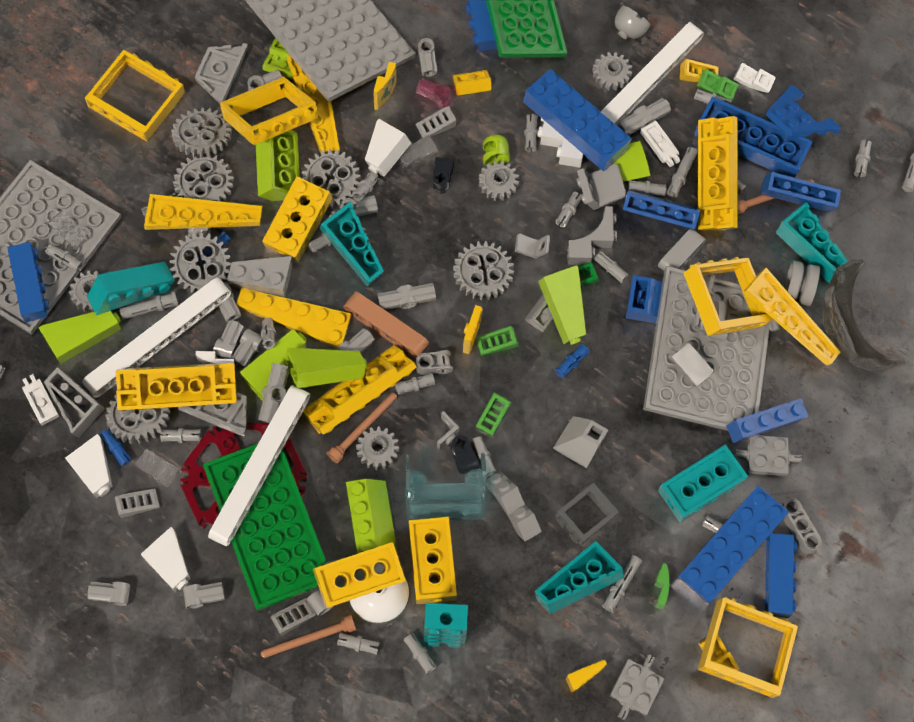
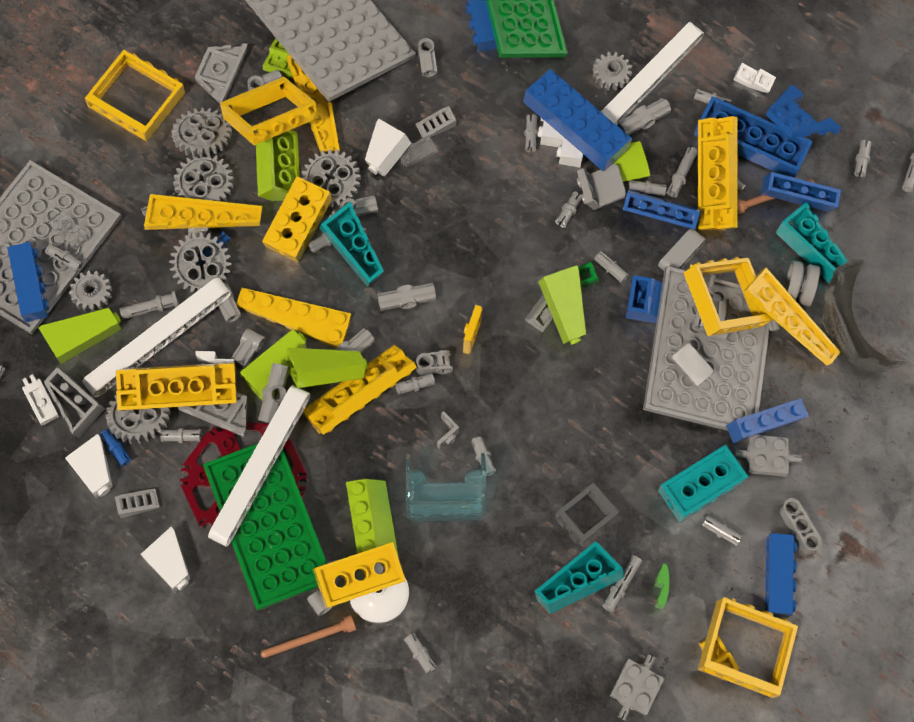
(114, 593): light grey piece -> none
(128, 286): teal wedge -> none
(157, 467): clear slope -> none
(197, 595): light grey piece -> none
(228, 343): light grey piece -> none
(262, 275): light grey wedge -> none
(268, 333): light grey pin -> none
(297, 622): light grey slope -> none
(336, 454): nougat piece -> none
(358, 643): light grey pin -> none
(365, 186): light grey pin -> none
(379, 458): light grey gear -> none
(384, 86): yellow slope -> none
(386, 325): nougat beam -> none
(433, 92): clear pink piece -> none
(441, 550): yellow brick -> none
(442, 173): black piece -> none
(445, 624): teal brick -> none
(464, 458): black piece -> none
(472, 82): yellow slope -> none
(495, 145): lime helmet -> none
(497, 189): light grey gear -> none
(498, 398): bright green slope -> none
(499, 347): bright green slope -> none
(500, 268): light grey gear -> none
(514, 506): light grey arch -> none
(530, 246): light grey bracket -> none
(572, 361): blue pin -> none
(580, 677): yellow slope -> none
(581, 440): light grey slope -> none
(583, 250): light grey arch -> none
(630, 24): light grey cylinder -> none
(660, 143): white hinge -> none
(689, 66): yellow slope -> none
(721, 85): bright green slope -> none
(733, 544): blue brick -> none

